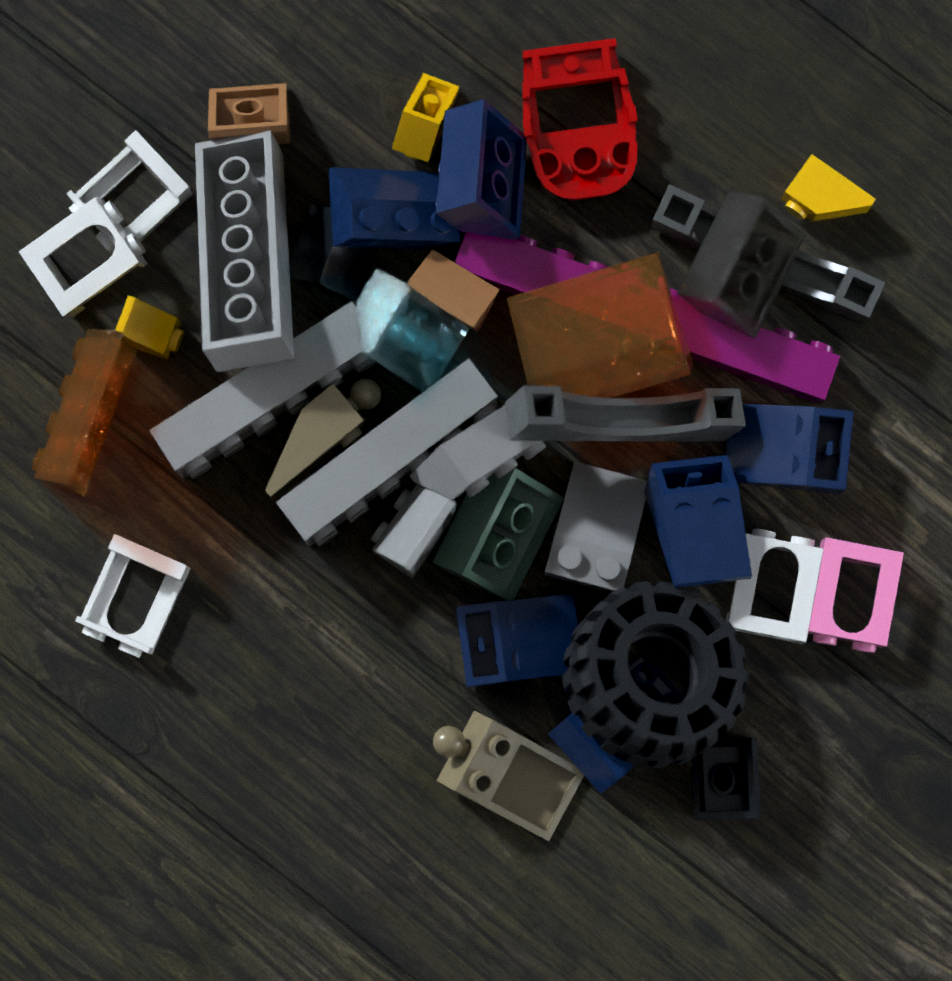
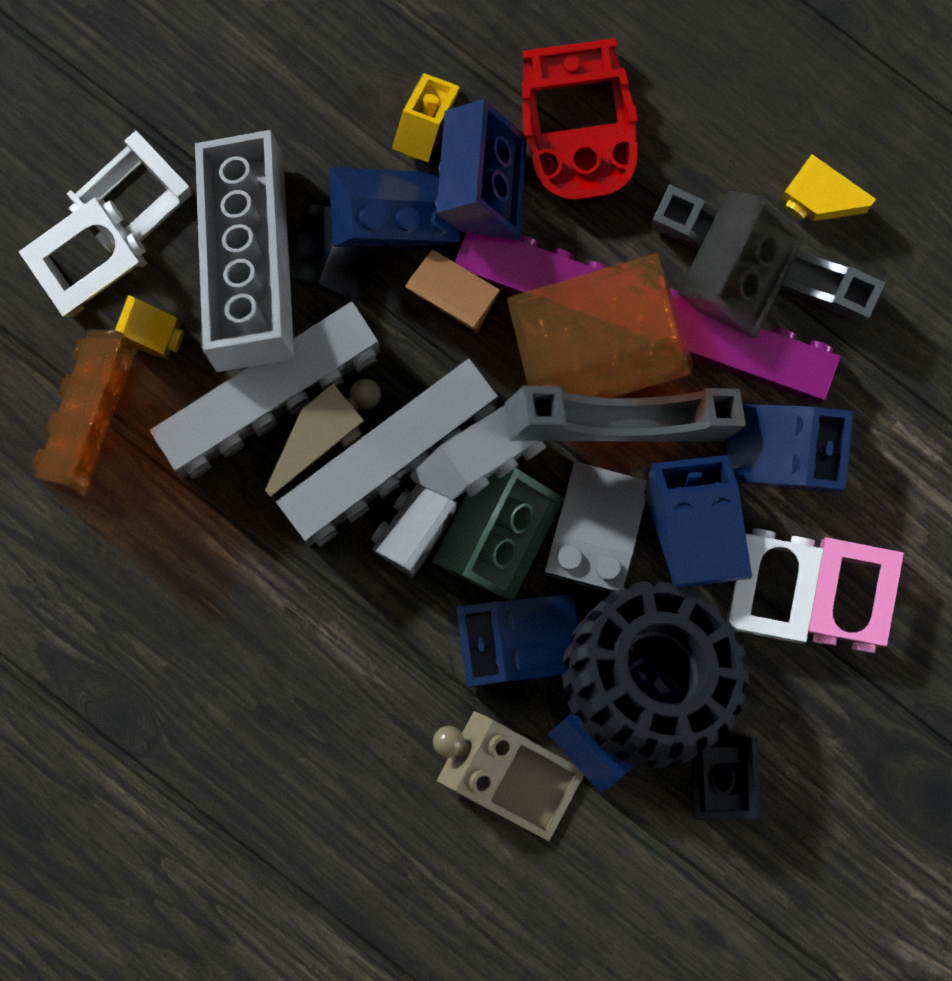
(96, 610): white panel -> none
(249, 111): medium nougat slope -> none
(406, 330): clear light blue slope -> none

